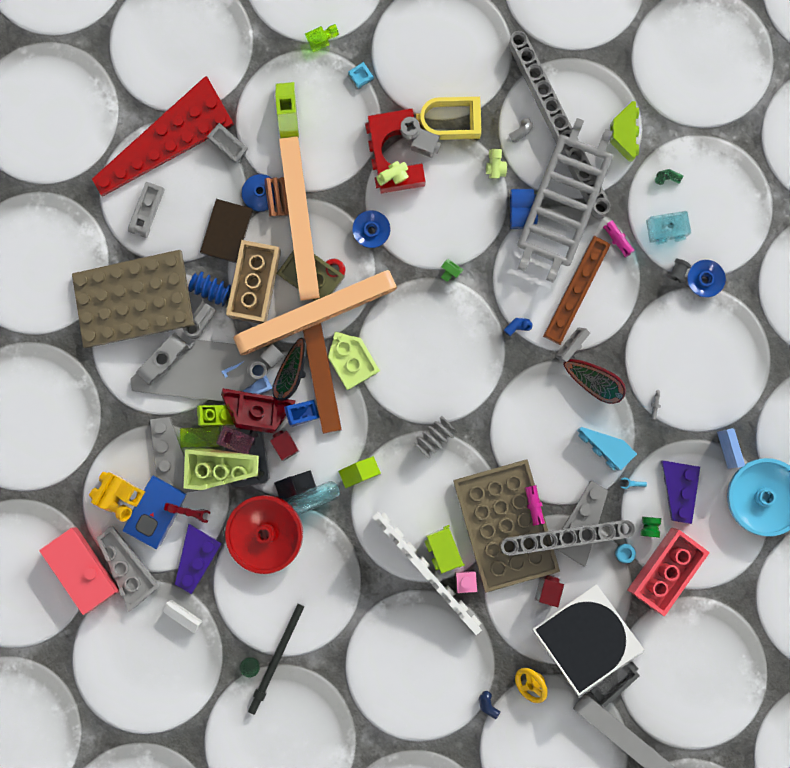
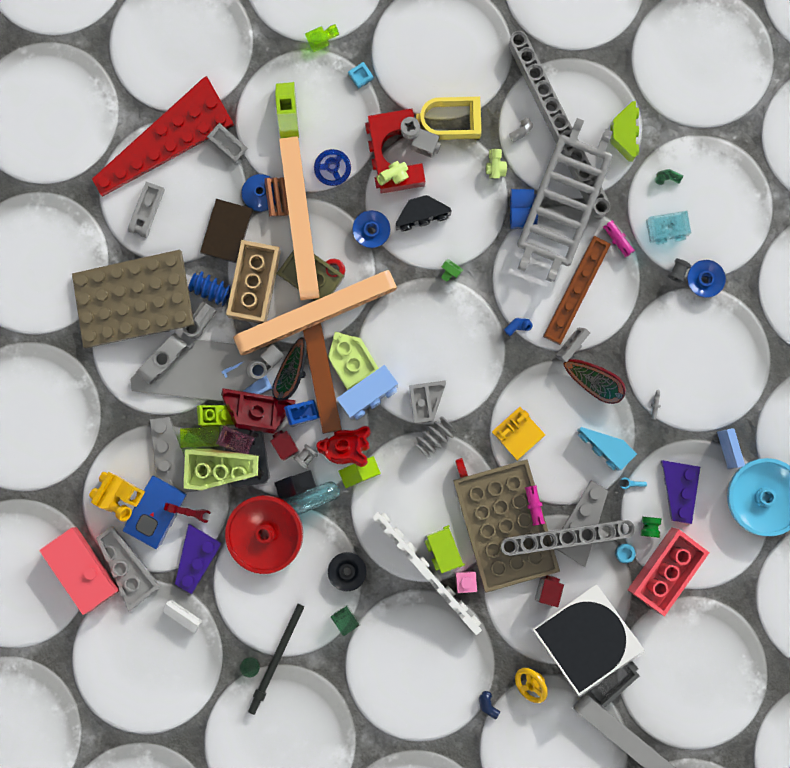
(305, 456): none -> light grey bush
(332, 160): none -> clear blue piece
(336, 571): none -> black dish
(345, 620): none -> clear green panel
(346, 446): none -> red tile
(368, 393): none -> light blue brick
(420, 212): none -> black slope
(425, 400): none -> light grey wing
(461, 467): none -> red tile
(518, 433): none -> yellow hinge

